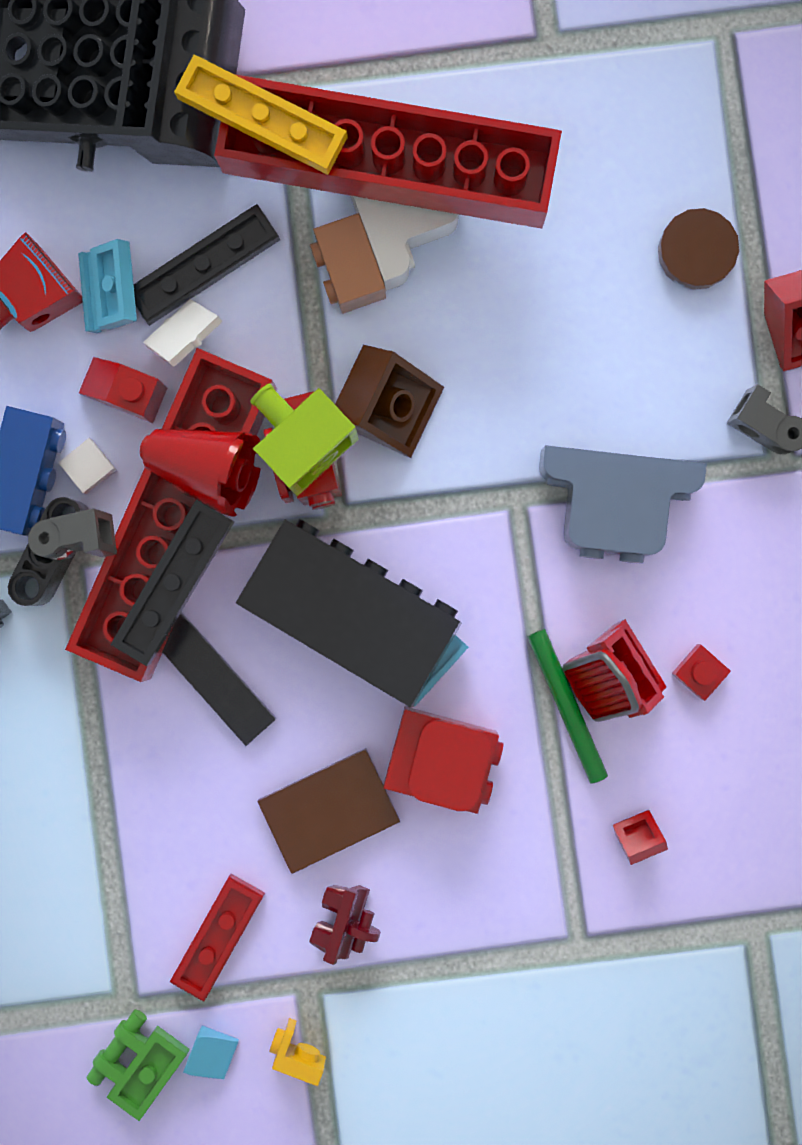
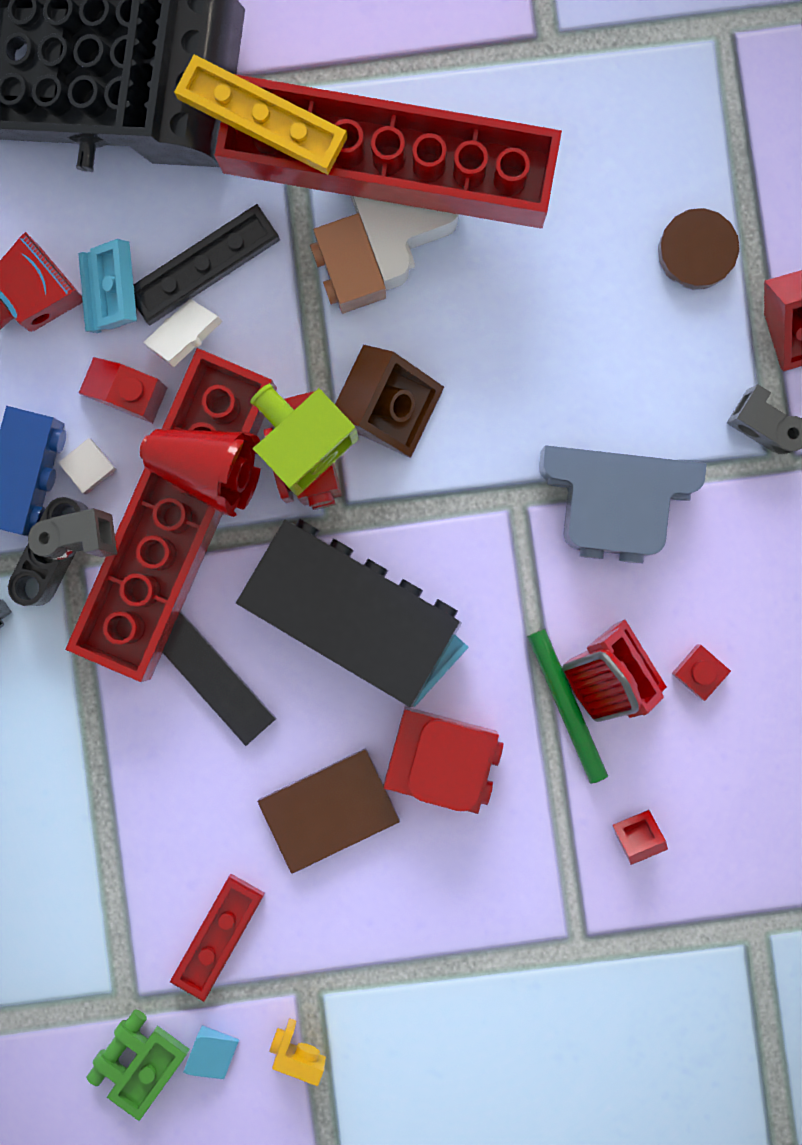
(172, 583): black plate -> none
(351, 925): dark red hips -> none

